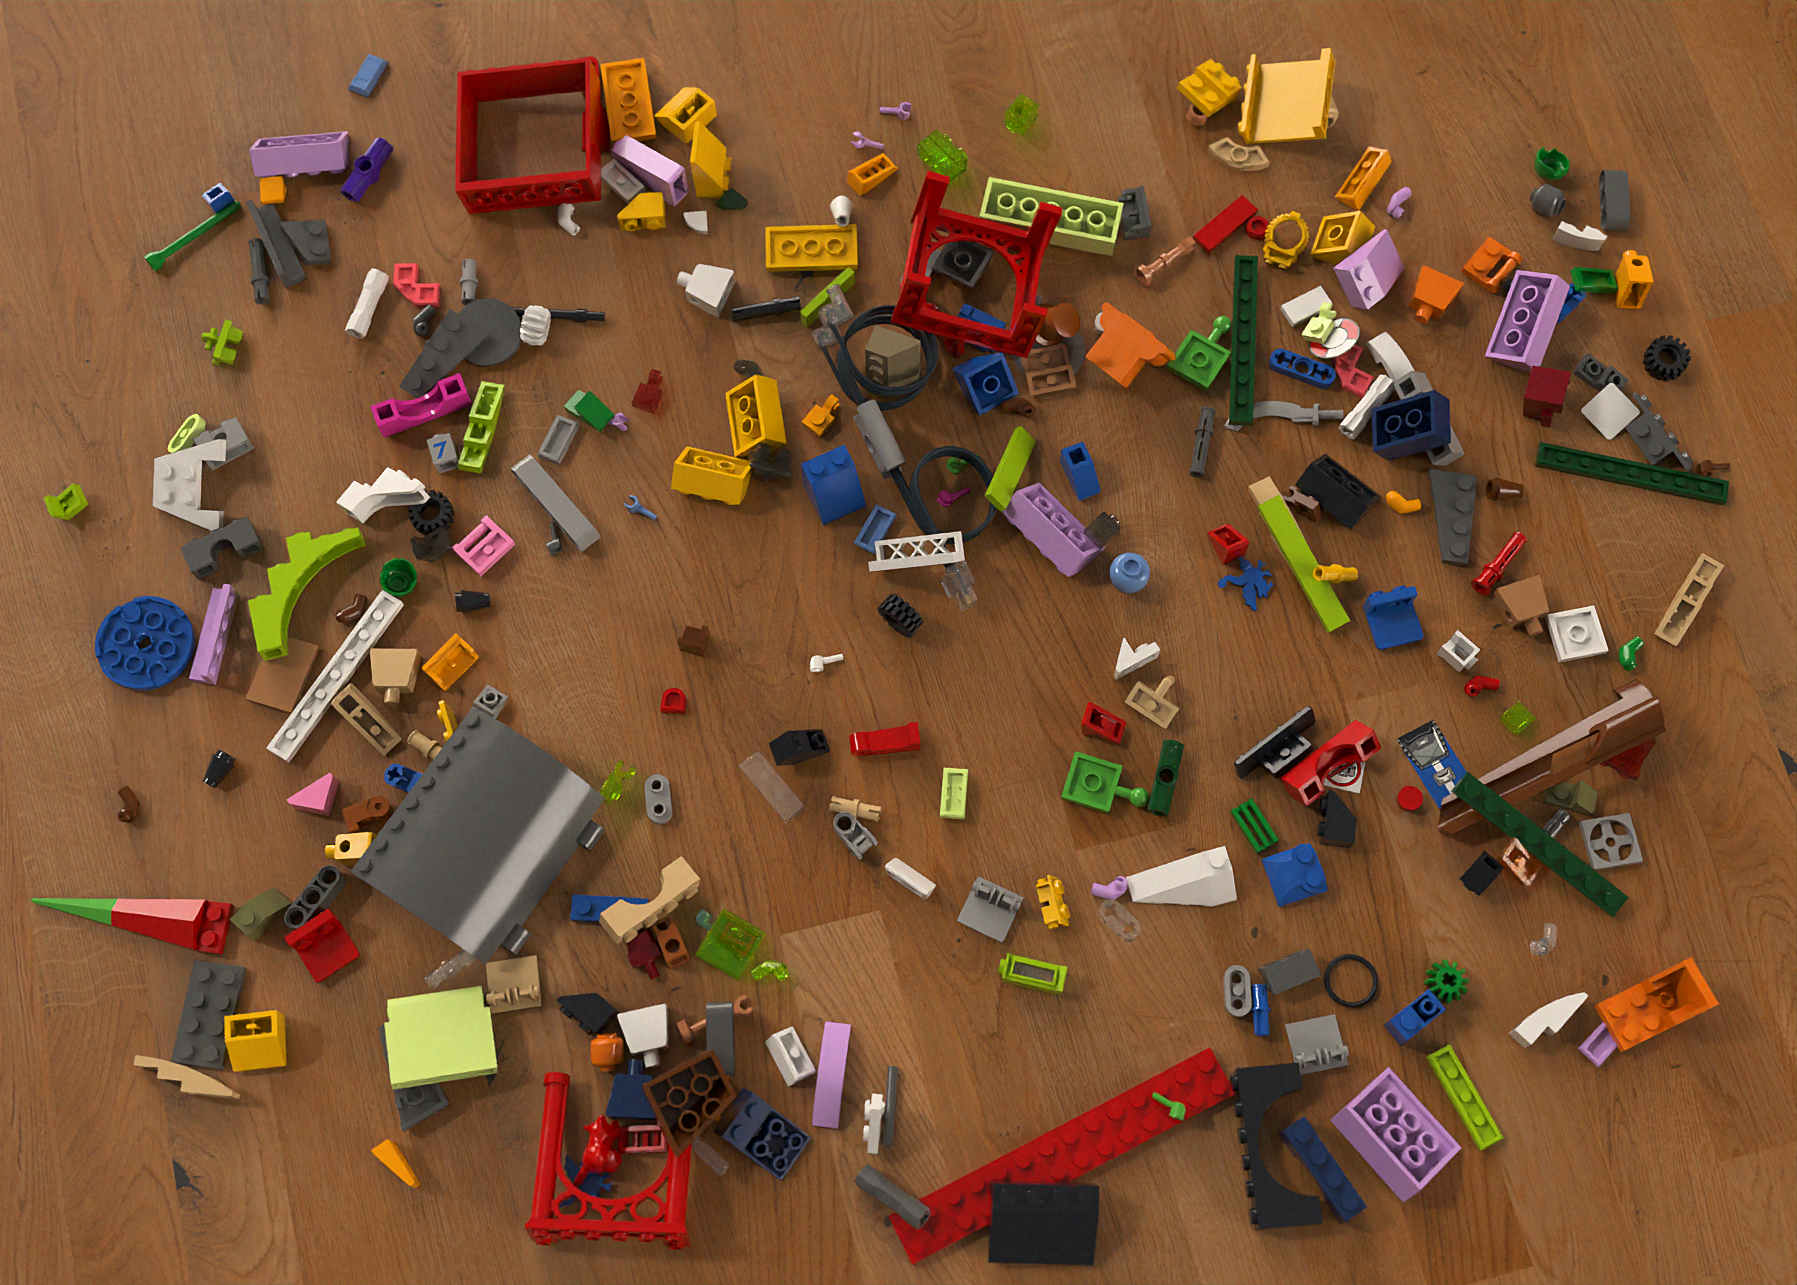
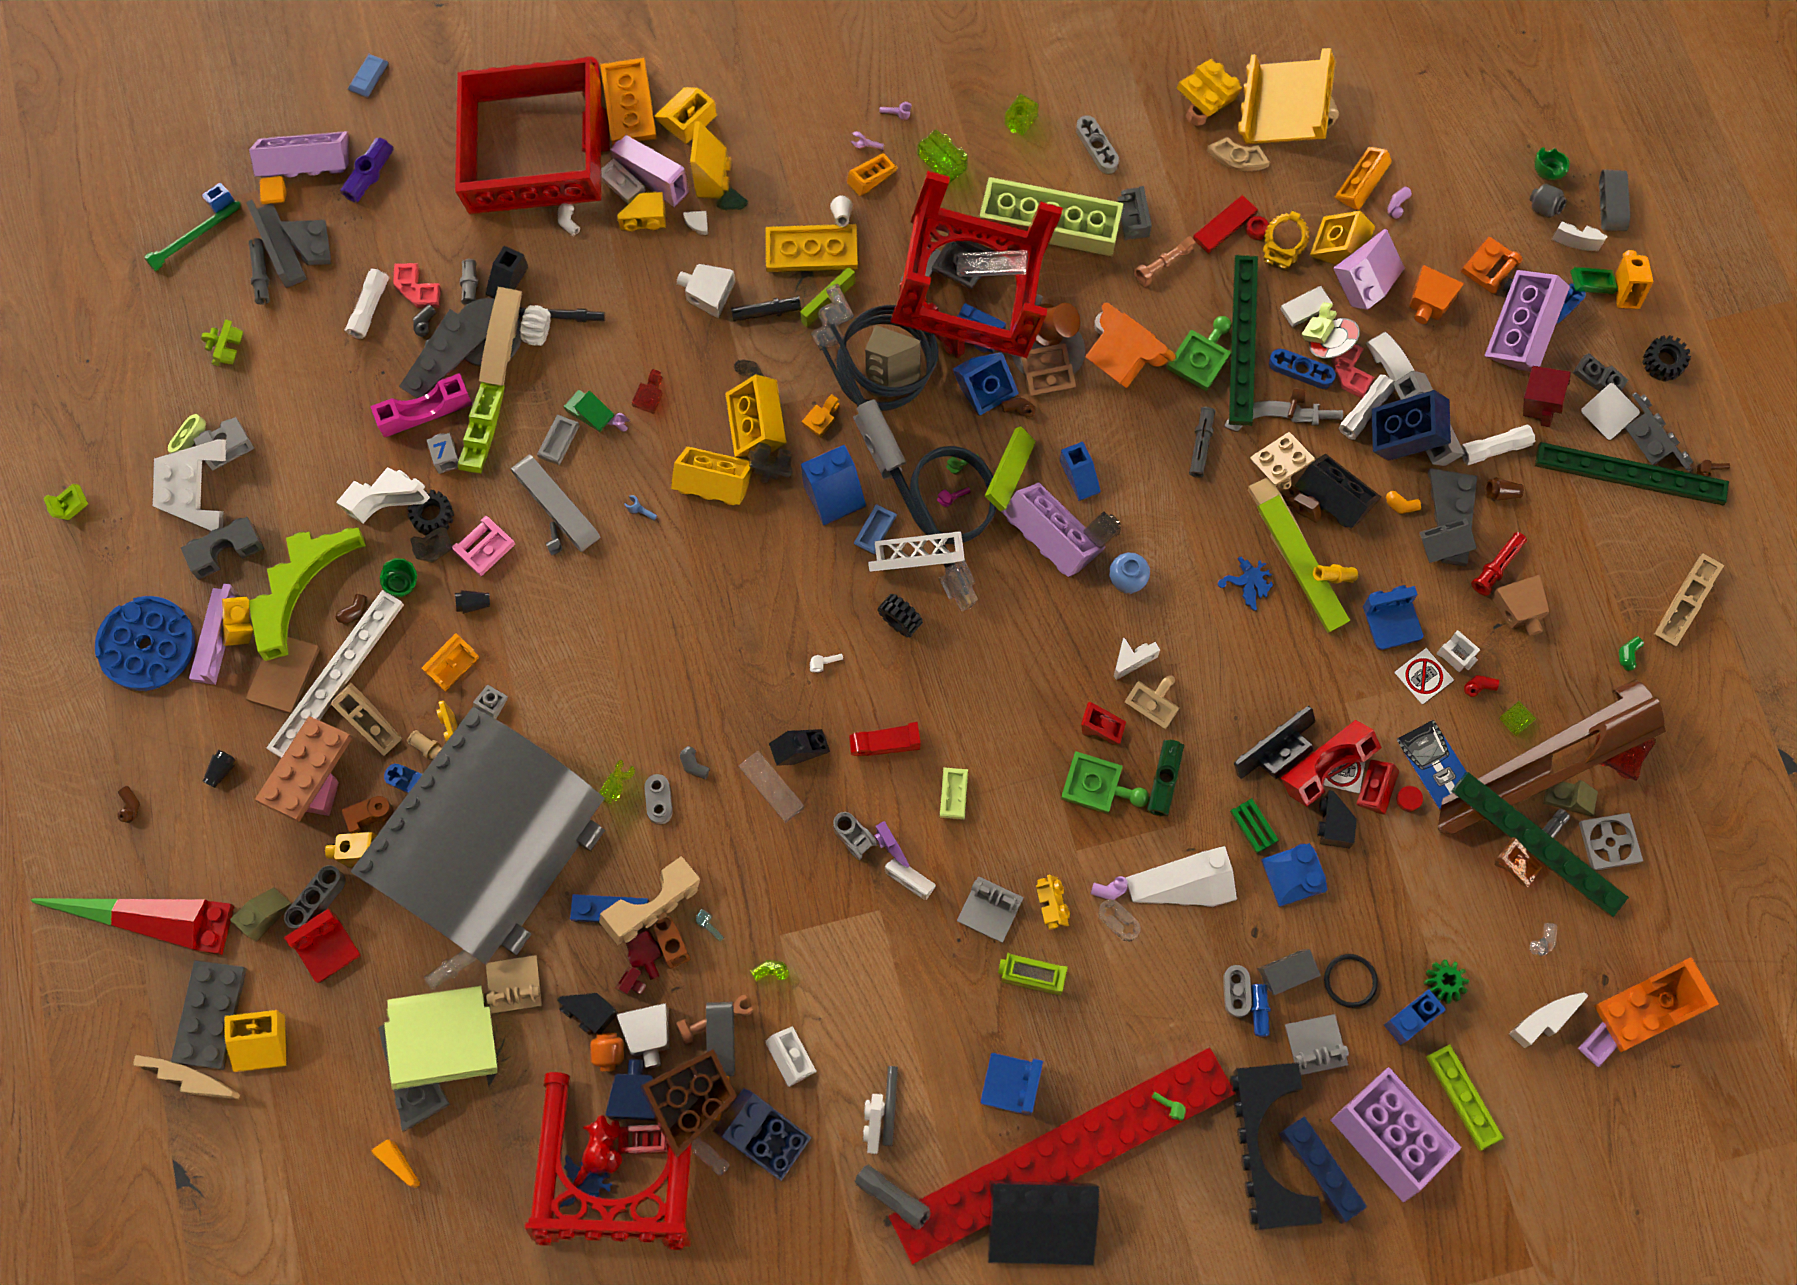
(236, 621): none -> yellow slope
(303, 769): none -> nougat plate
(394, 672): tan torso -> none
(500, 336): none -> tan slope
(506, 271): none -> black slope
(629, 981): none -> dark red tile
(673, 701): red tile -> none
(690, 763): none -> dark grey arm
(694, 640): reddish brown panel -> none
(730, 944): clear neon green slope -> none
(831, 1075): lavender slope -> none
(855, 808): tan pin -> none
(886, 839): none -> medium lavender plate
(992, 263): none -> clear tile
(1011, 1083): none -> blue bracket
(1097, 135): none -> light grey beam
(1228, 543): red slope -> none
(1282, 460): none -> tan hinge
(1298, 396): none -> reddish brown hand
(1378, 786): none -> red slope
(1424, 676): none -> sticker
(1448, 540): none -> dark grey hinge
(1481, 873): black brick -> none
(1513, 440): none -> white axle
(1576, 634): white plate -> none

